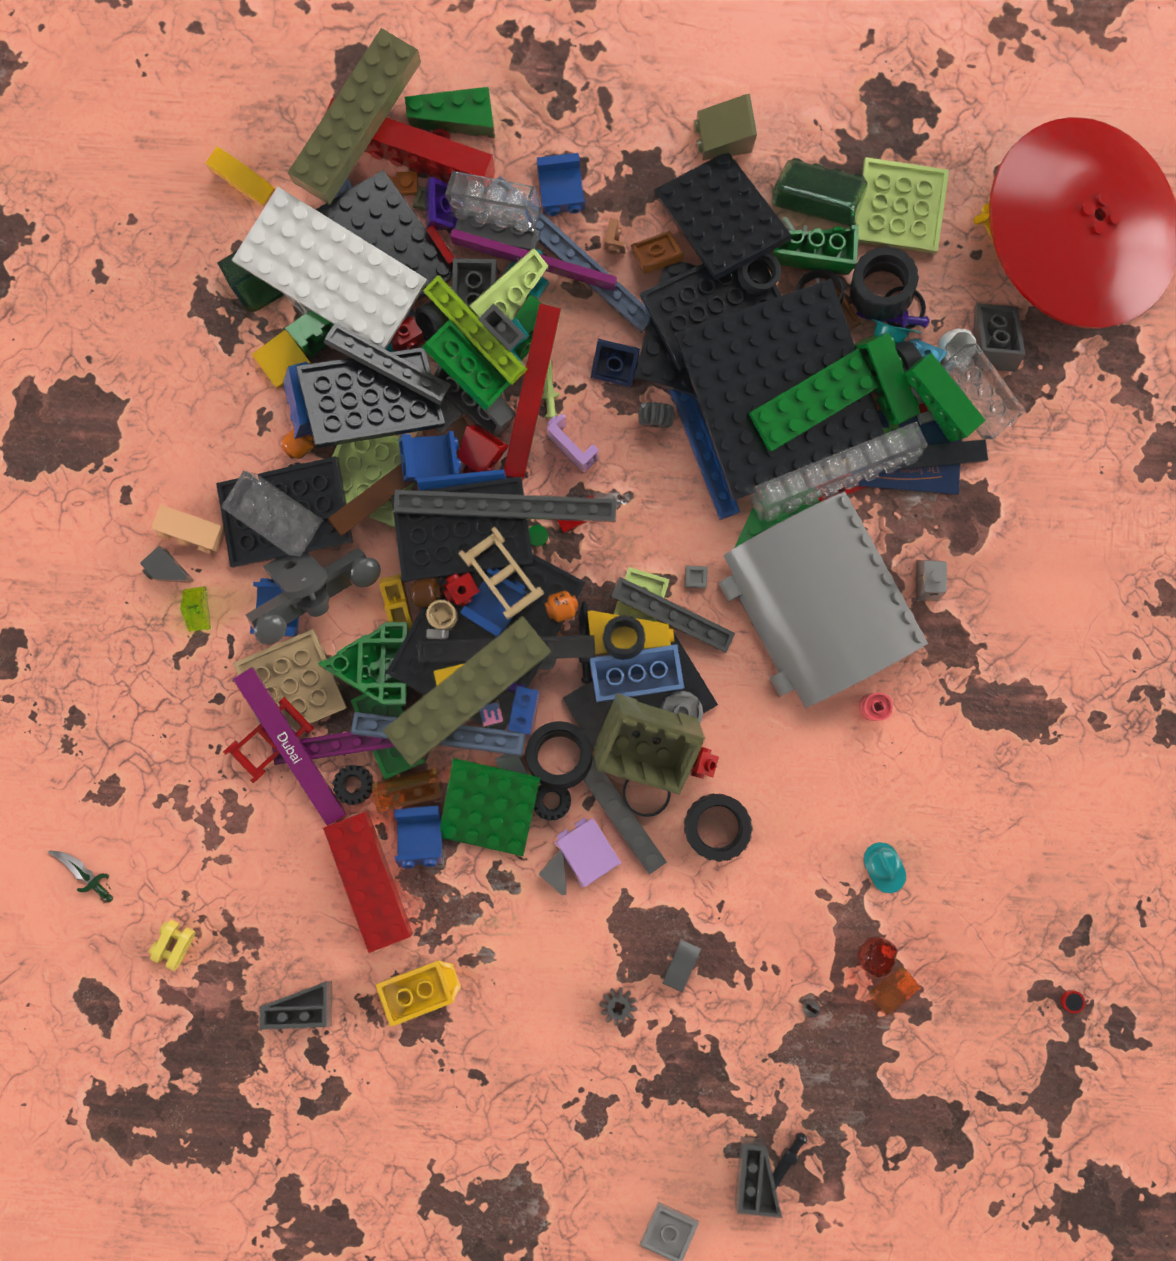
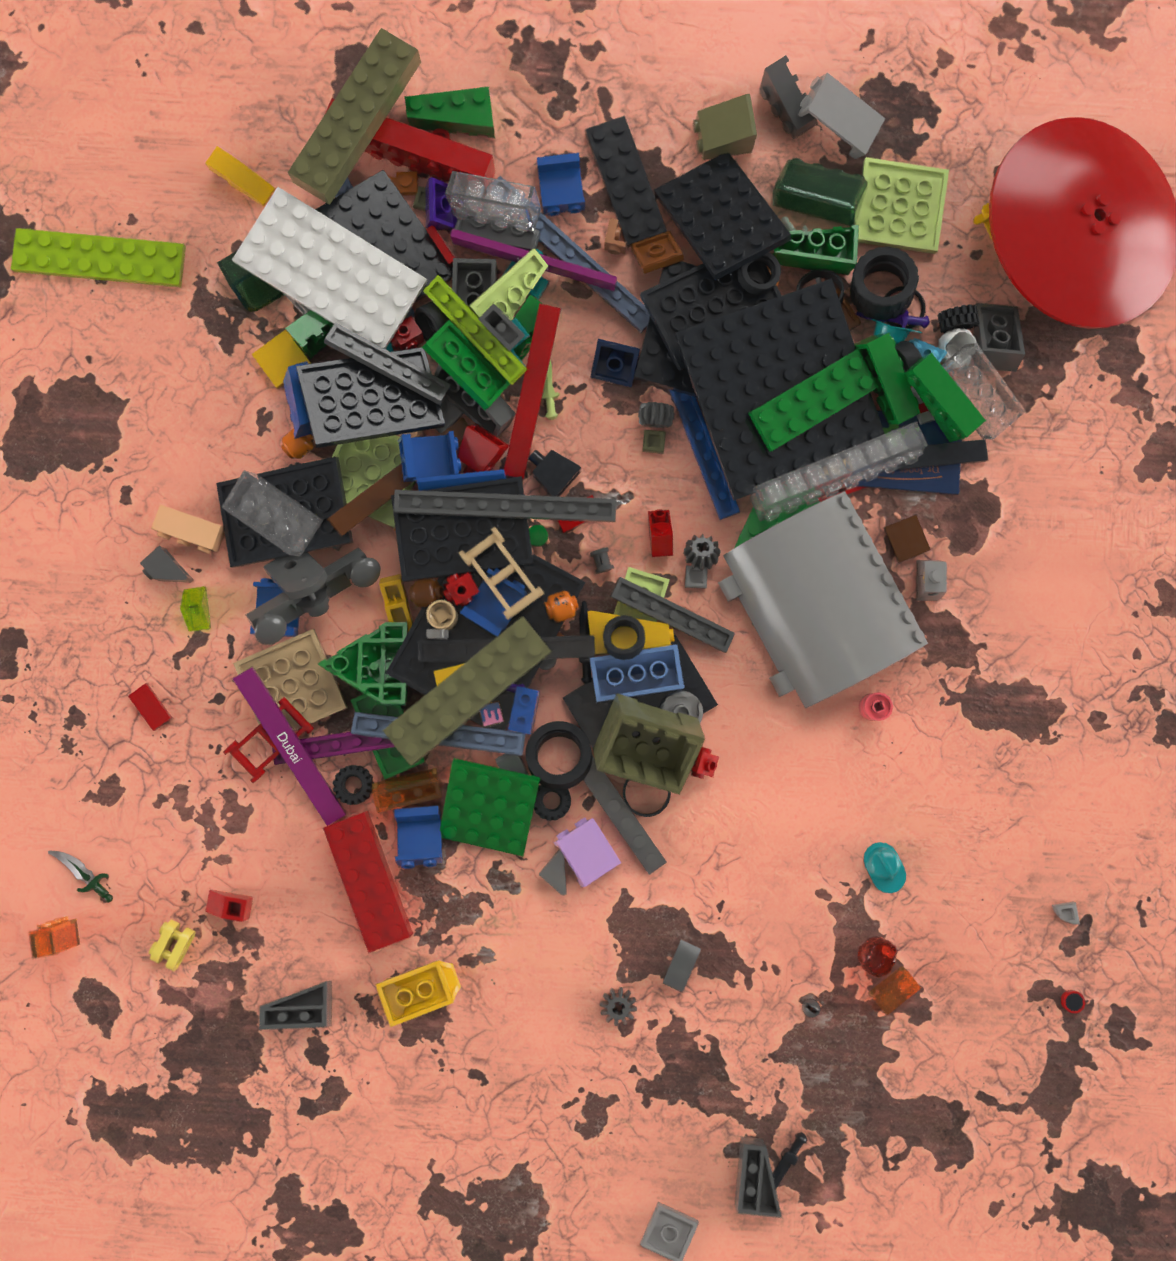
(54, 937): none -> clear orange brick
(98, 257): none -> lime plate
(150, 707): none -> red tile
(229, 905): none -> red slope
(554, 471): none -> black torso
(559, 438): lavender panel -> none
(601, 560): none -> dark grey bush
(625, 180): none -> black plate
(654, 441): none -> olive tile
(660, 533): none -> red slope
(702, 552): none -> dark grey gear
(744, 827): black tyre -> none
(785, 98): none -> dark grey wedge
(842, 113): none -> light grey panel
(907, 538): none -> reddish brown piece
(958, 317): none -> black tyre
(1067, 912): none -> light grey tile

